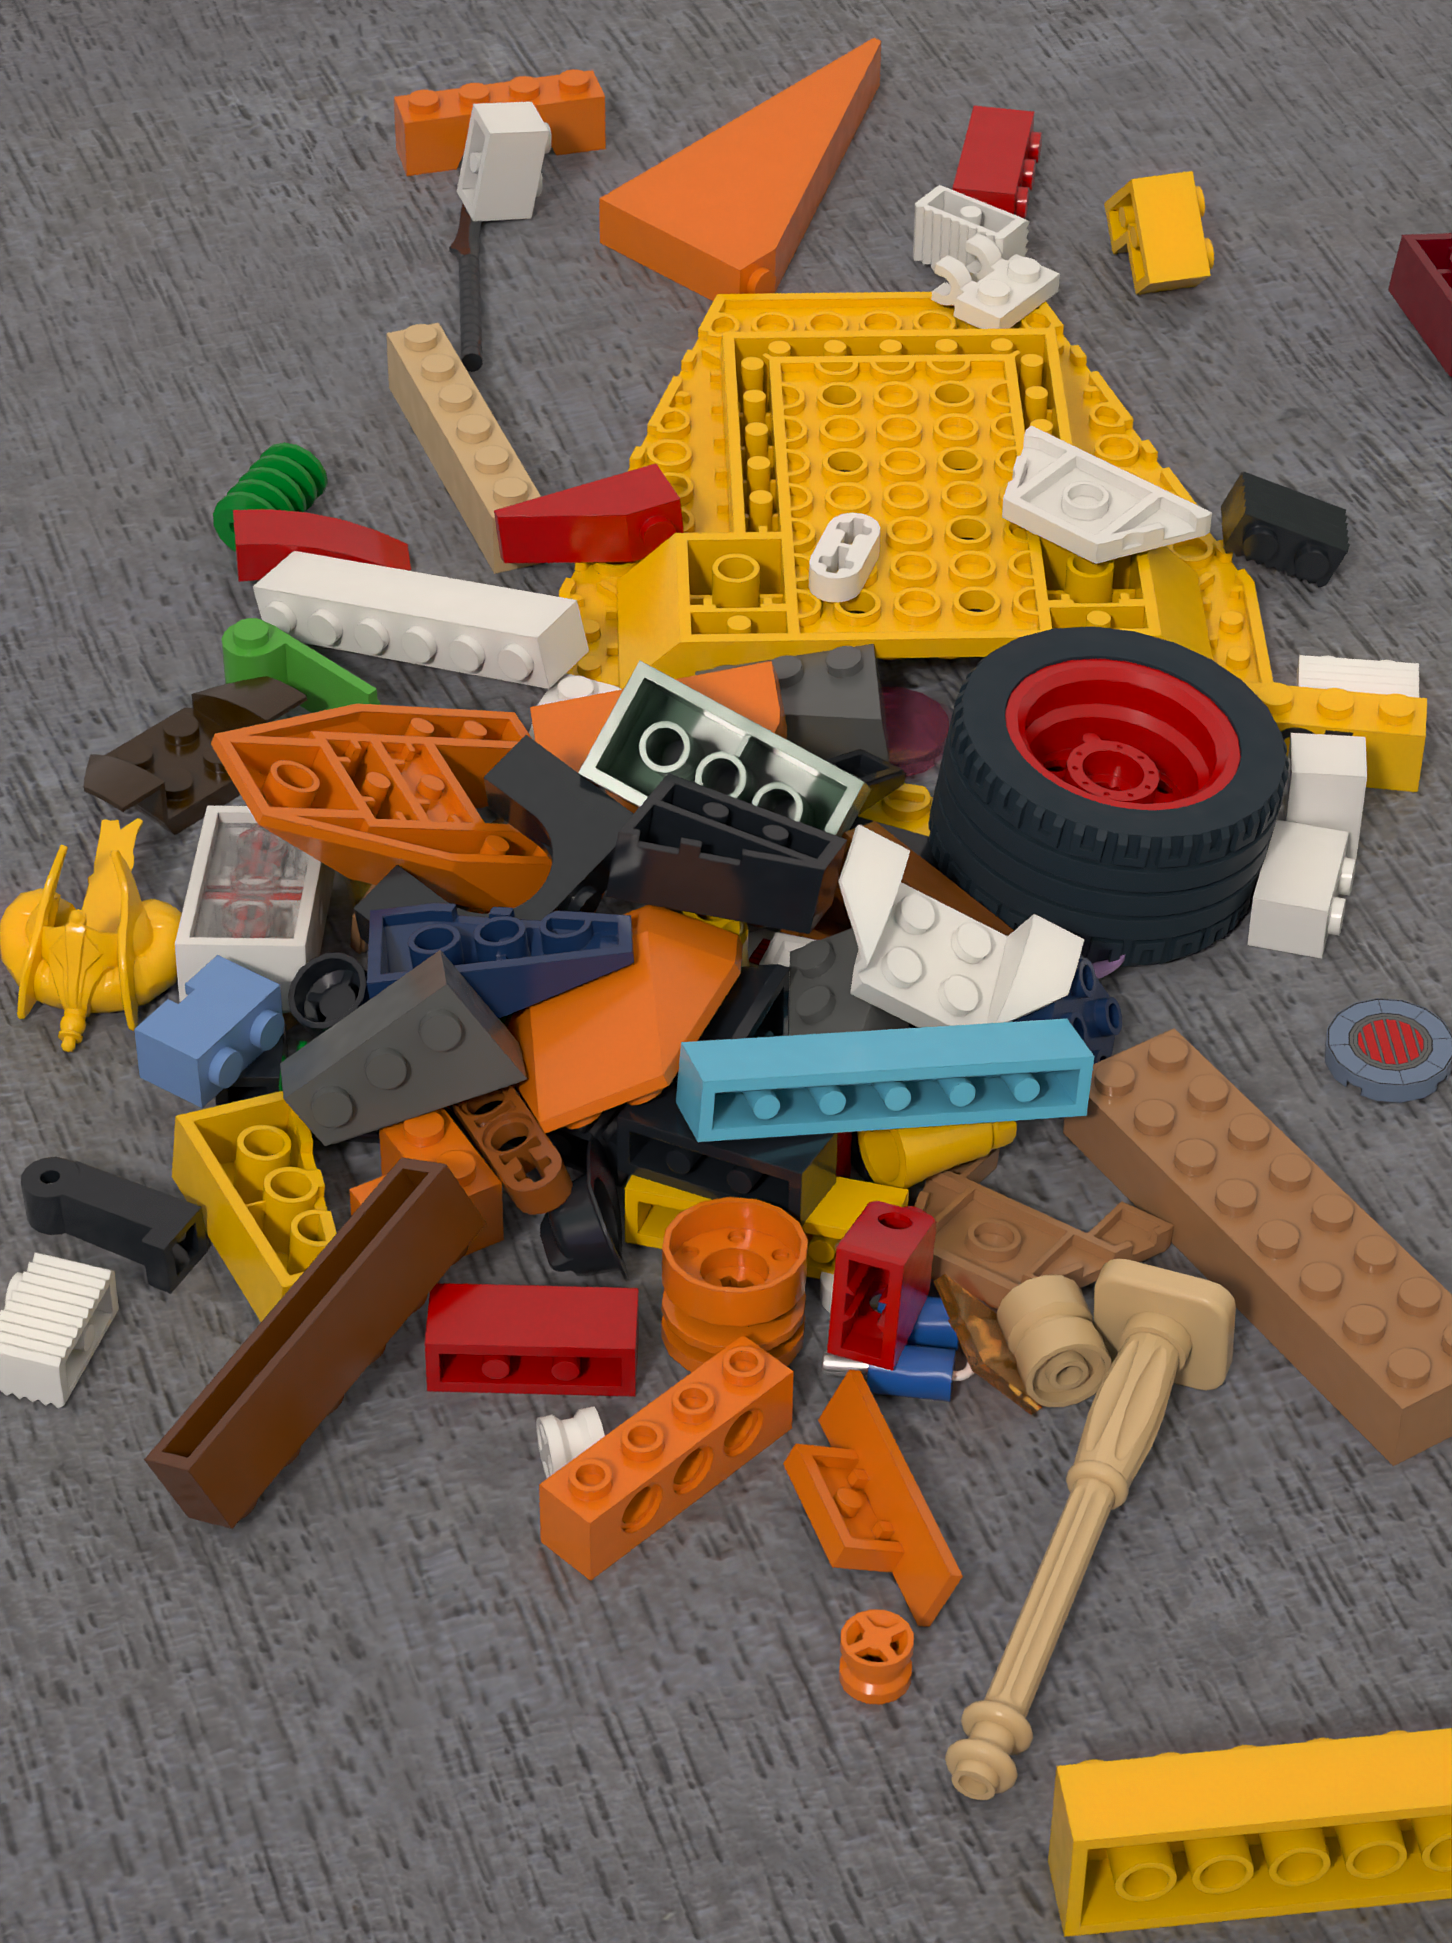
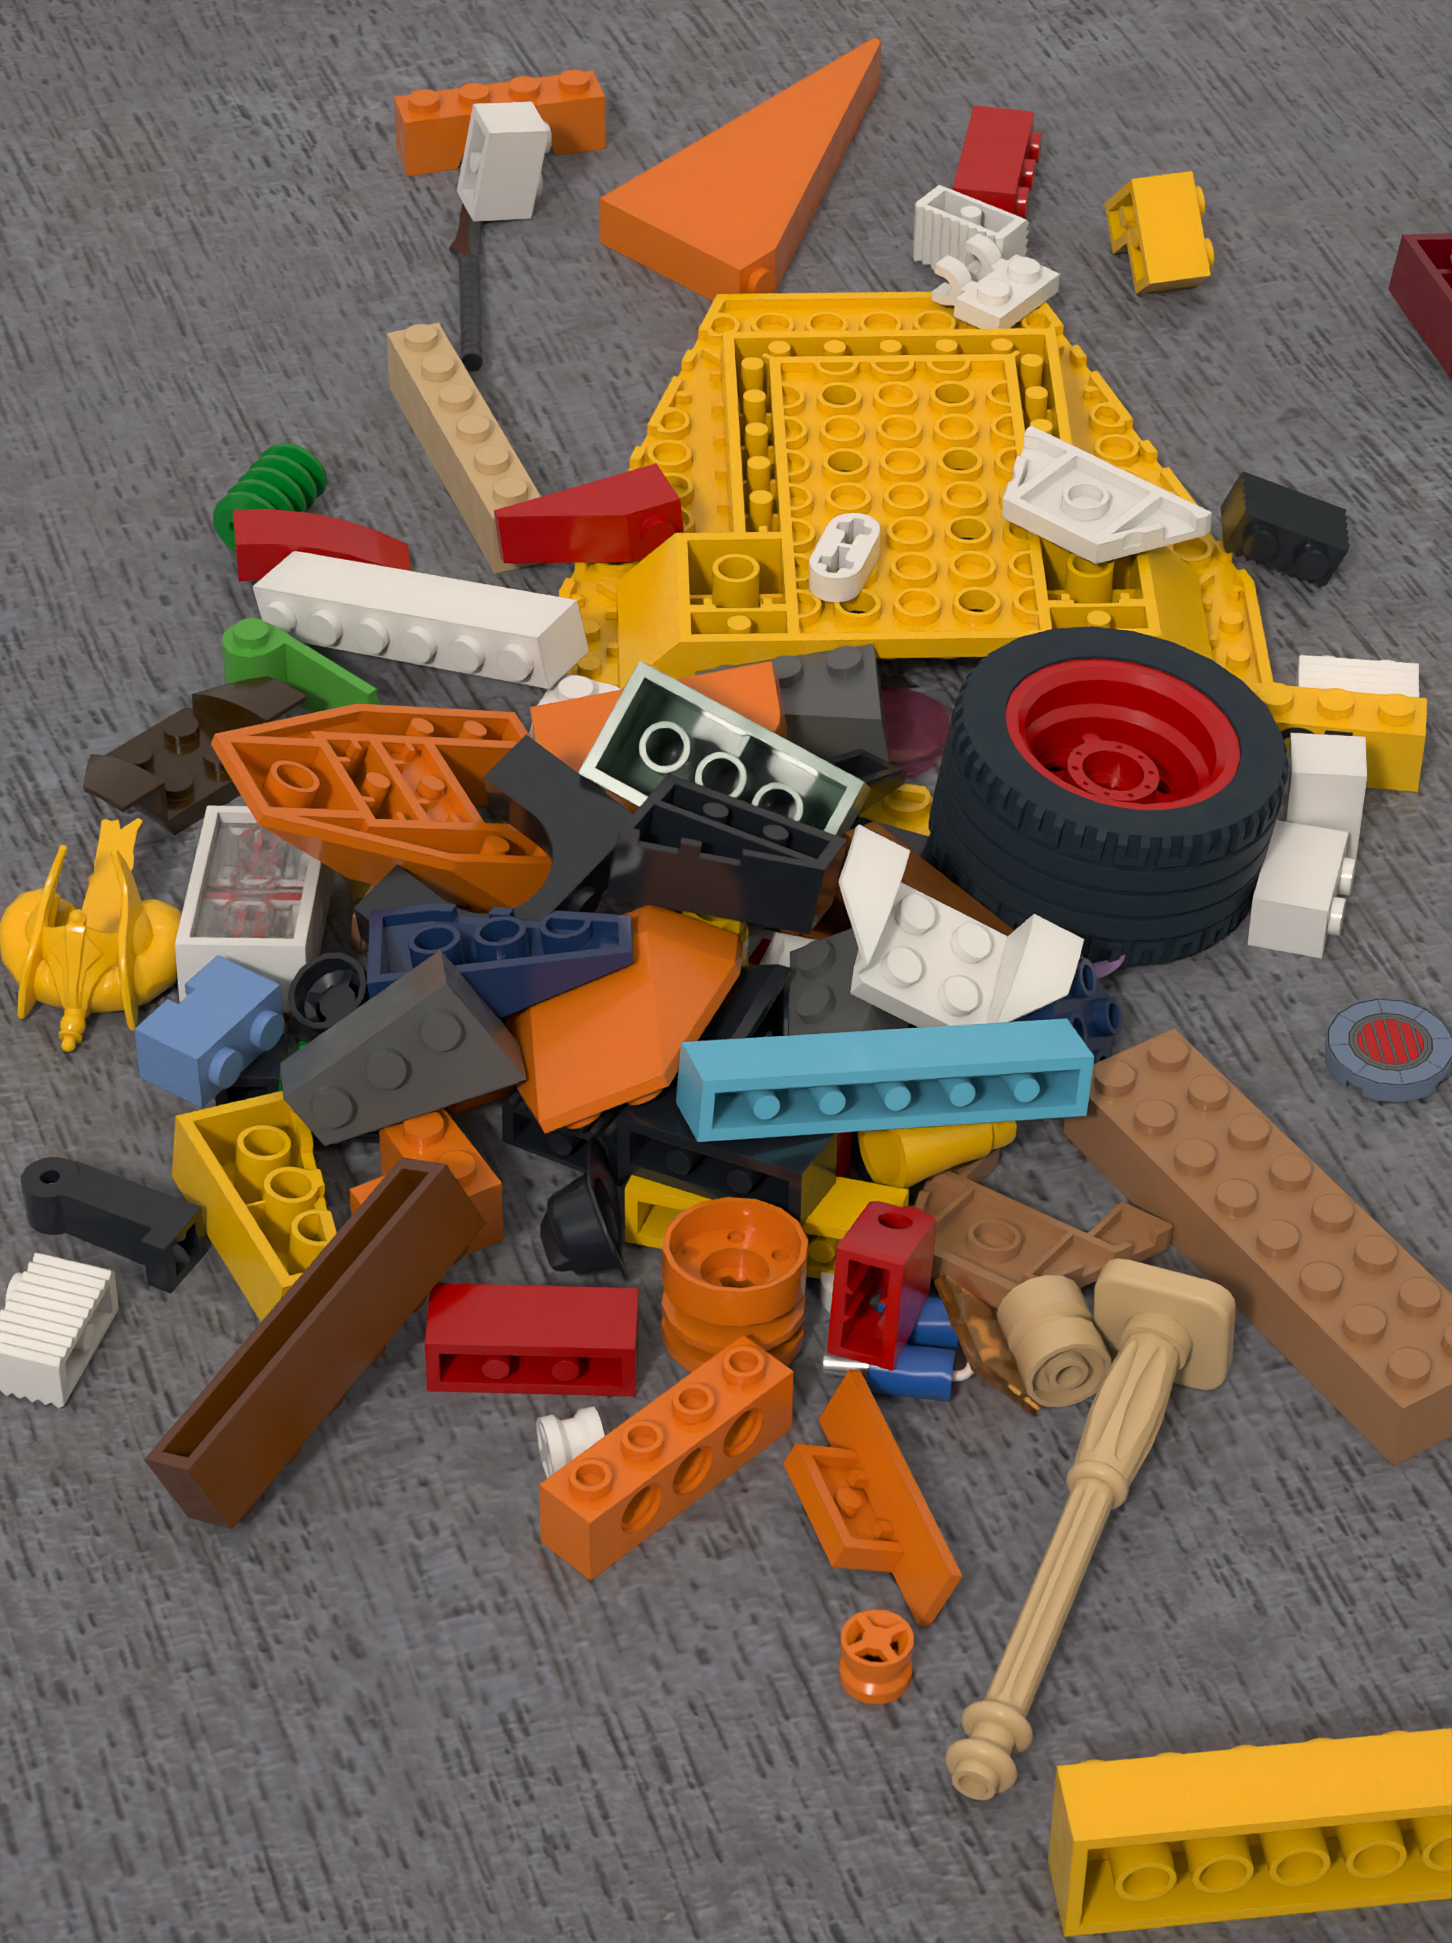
(503, 1124): dark orange beam -> none

